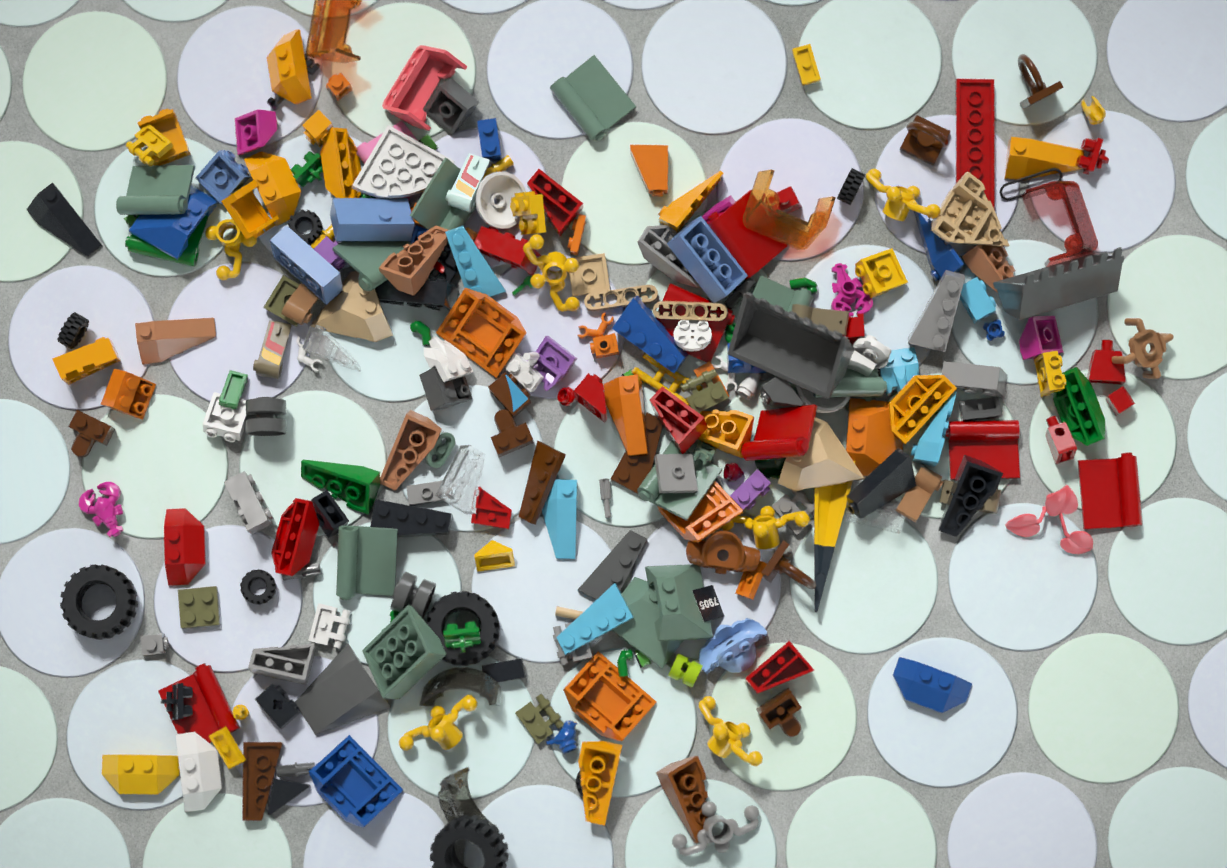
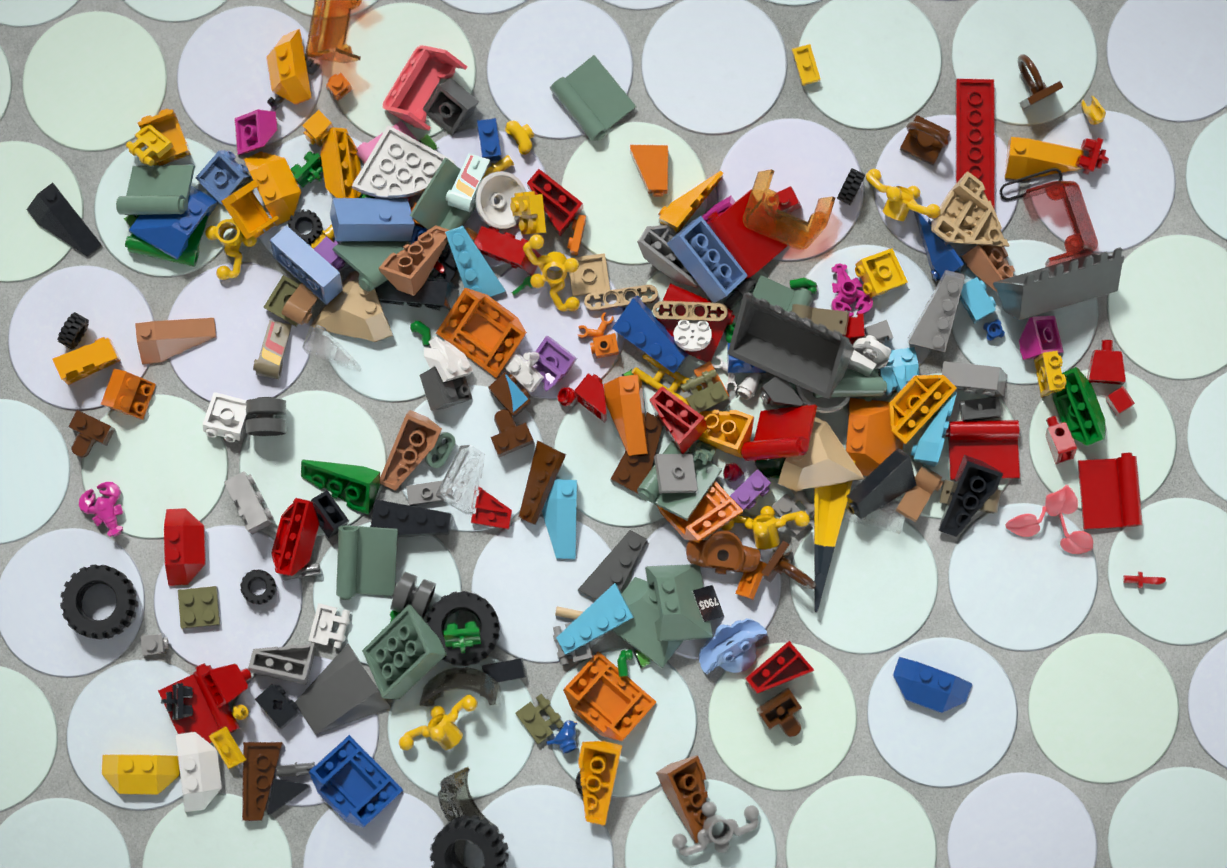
(226, 683): none -> red torso
(233, 389): tile -> none
(302, 358): white arm -> none
(494, 557): yellow slope -> none
(521, 135): none -> yellow piece
(605, 495): light grey axle -> none
(691, 674): lime wheel -> none
(727, 735): yellow wheel -> none
(880, 331): none -> light grey brick
(1138, 348): medium nougat plate -> none
(1139, 579): none -> red piece

